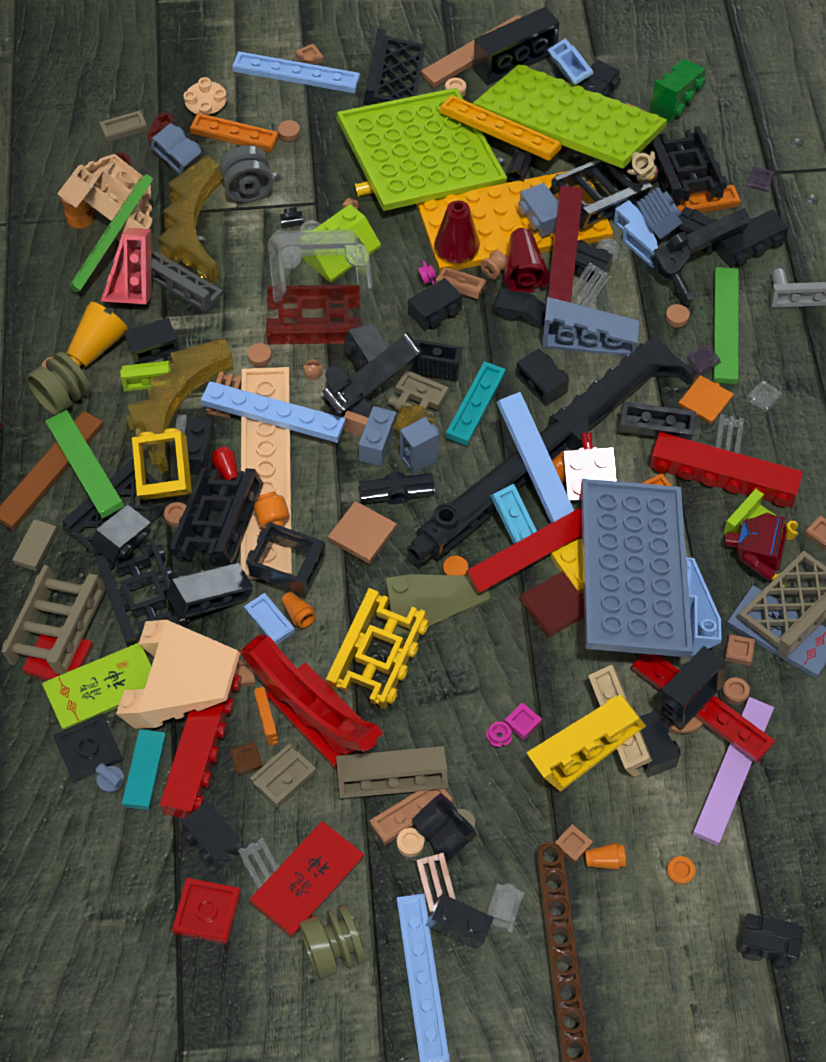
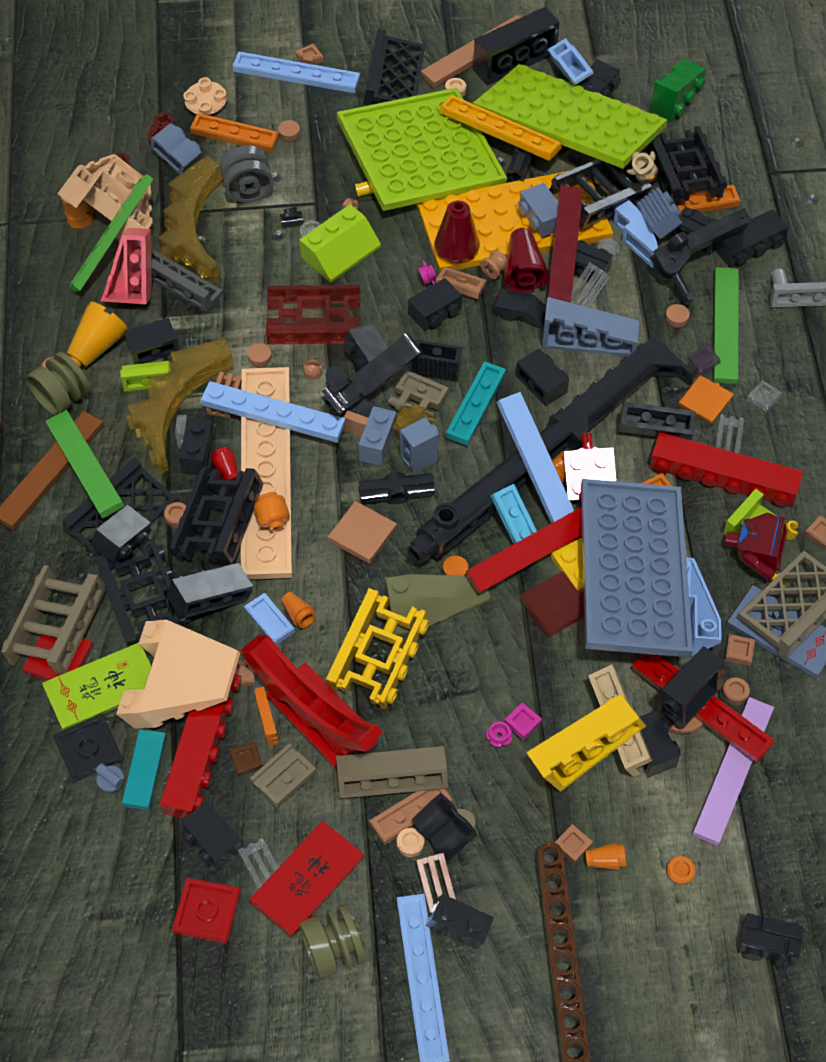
(35, 545): dark tan tile -> none
(123, 126): dark tan tile -> none
(163, 489): yellow window -> none
(289, 246): clear windscreen -> none
(311, 546): black window -> none
(505, 906): clear brick -> none
(760, 179): clear purple tile -> none

